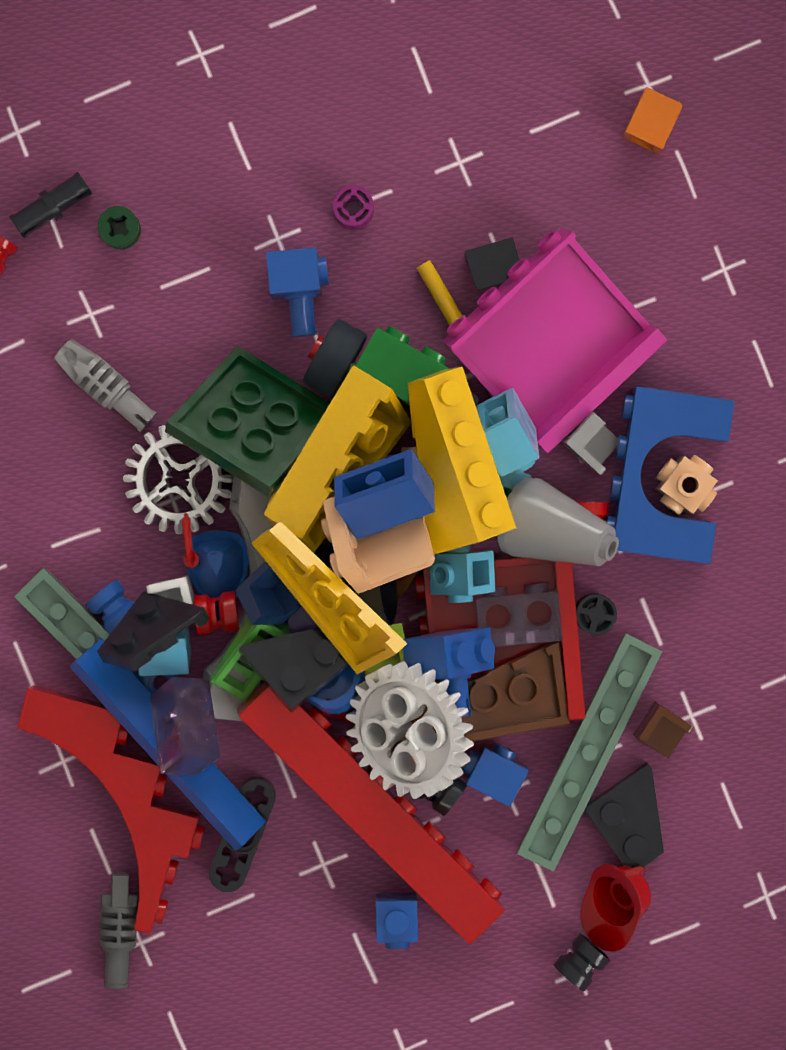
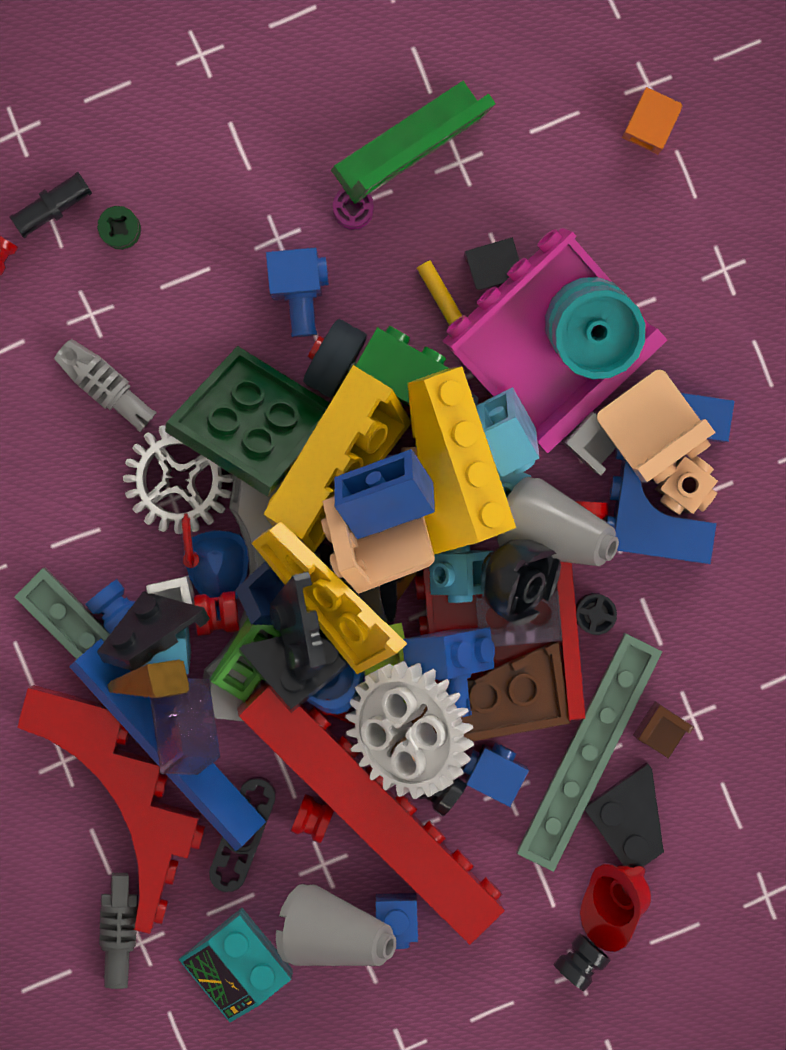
(153, 680): none -> pearl gold slope
(237, 966): none -> teal slope
(298, 628): none -> black wing
(312, 818): none -> red wheel
(330, 931): none -> light grey cone
(410, 141): none -> green fence
(518, 578): none -> black cylinder
(612, 344): none -> teal wheel
(654, 427): none -> light nougat bracket

